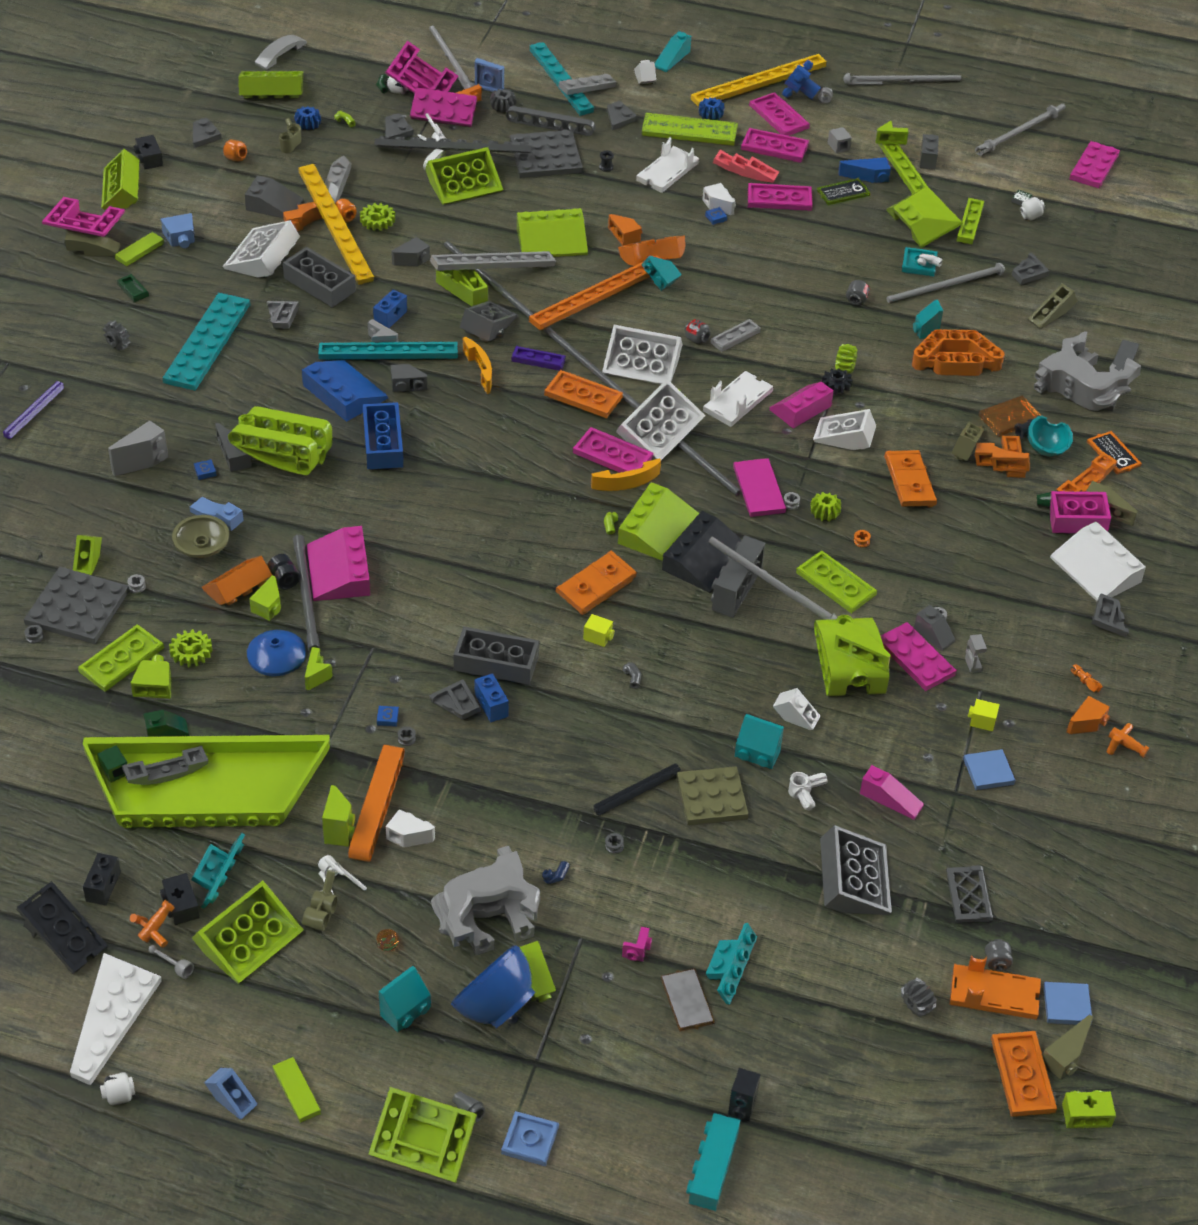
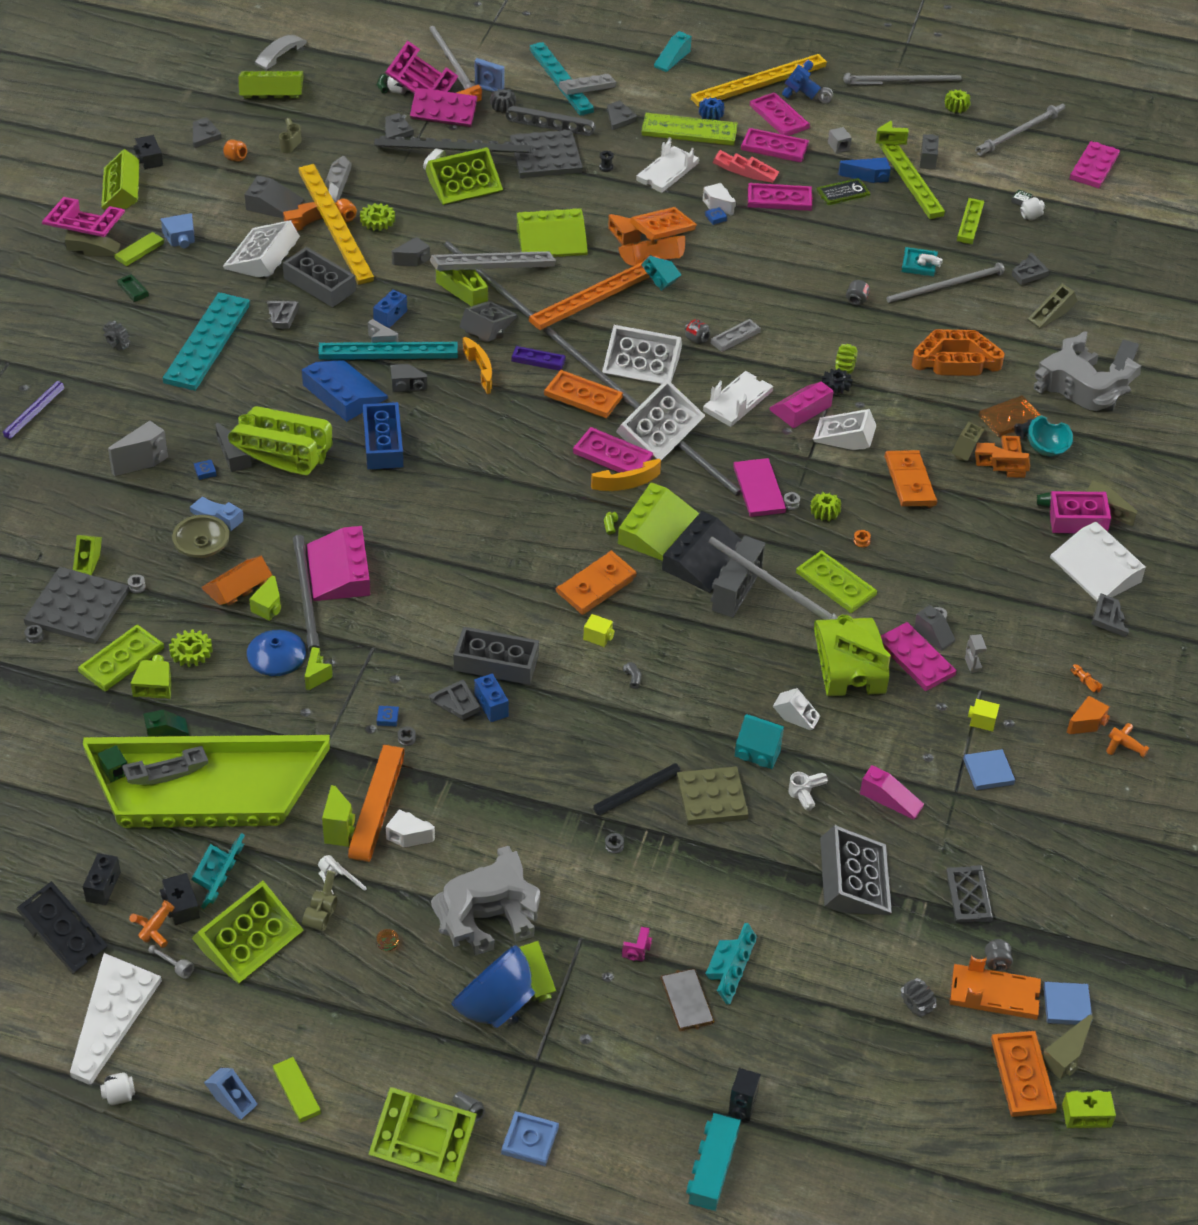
(284, 571): black wheel -> none
(308, 118): blue gear -> none
(342, 115): lime arm -> none
(404, 999): teal slope -> none
(438, 135): white plant -> none
(552, 877): dark blue arm -> none
(645, 72): white slope -> none
(663, 223): none -> orange plate
(925, 216): lime slope -> none
(928, 319): teal slope -> none
(957, 101): none -> lime gear
(1099, 469): orange slope -> none
(1111, 445): piece -> none

